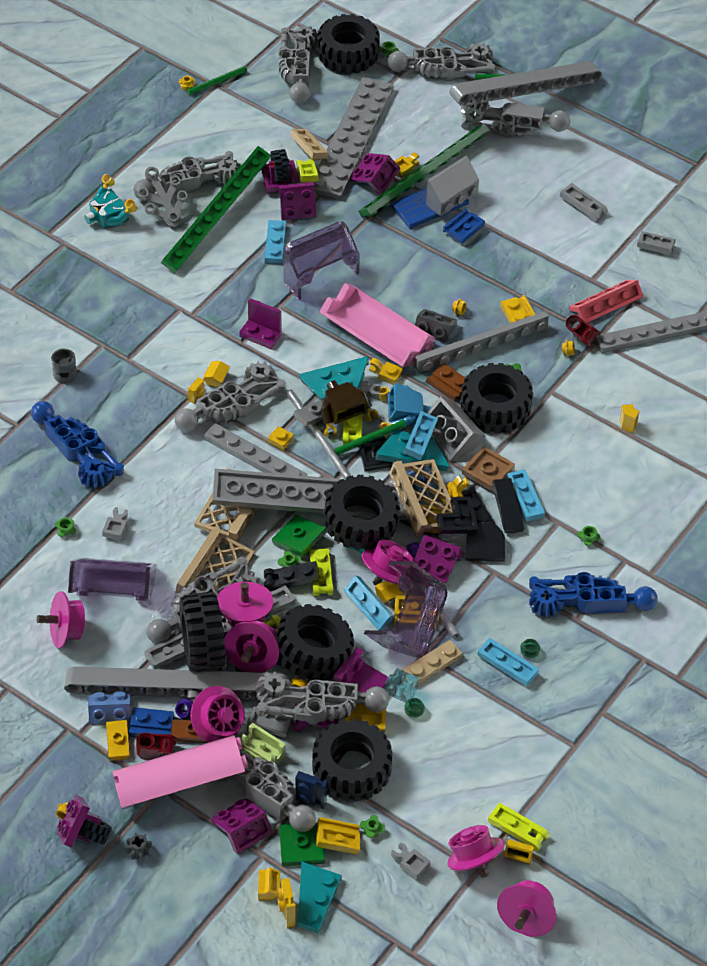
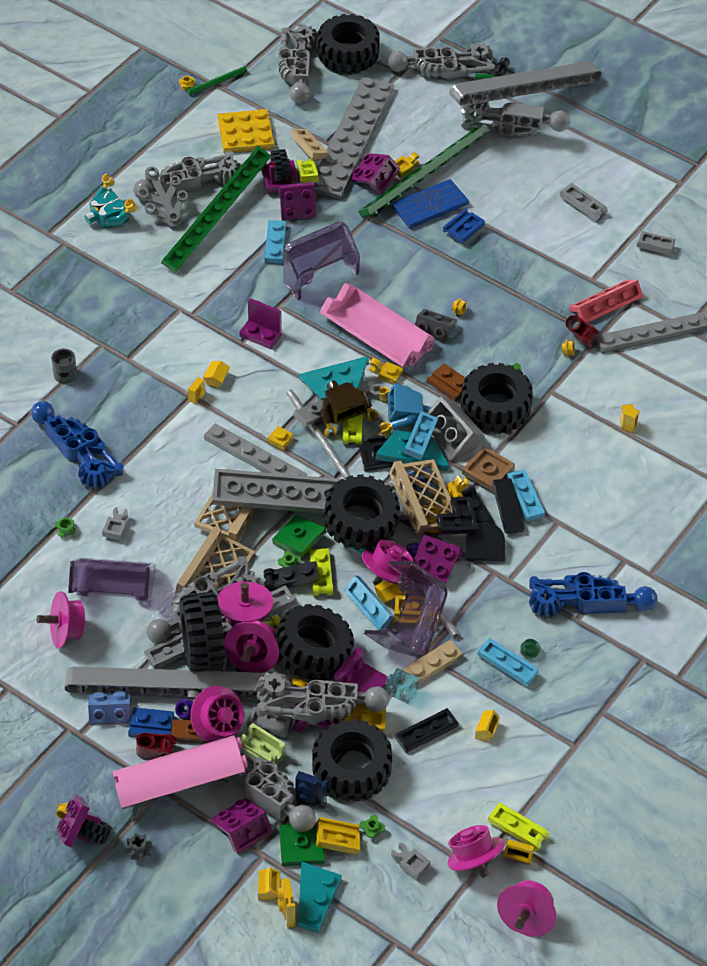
(117, 740): yellow plate -> none
(232, 399): light grey arm -> none
(245, 130): none -> yellow plate
(370, 437): green bar -> none
(388, 48): bright green plate -> none
(414, 708): clear green plate -> none
(426, 730): none -> black tile
(452, 186): light grey slope -> none
(481, 342): light grey plate -> none
(487, 725): none -> yellow piece
(501, 67): none -> black axle
(516, 308): yellow plate -> none
(586, 532): bright green plate -> none

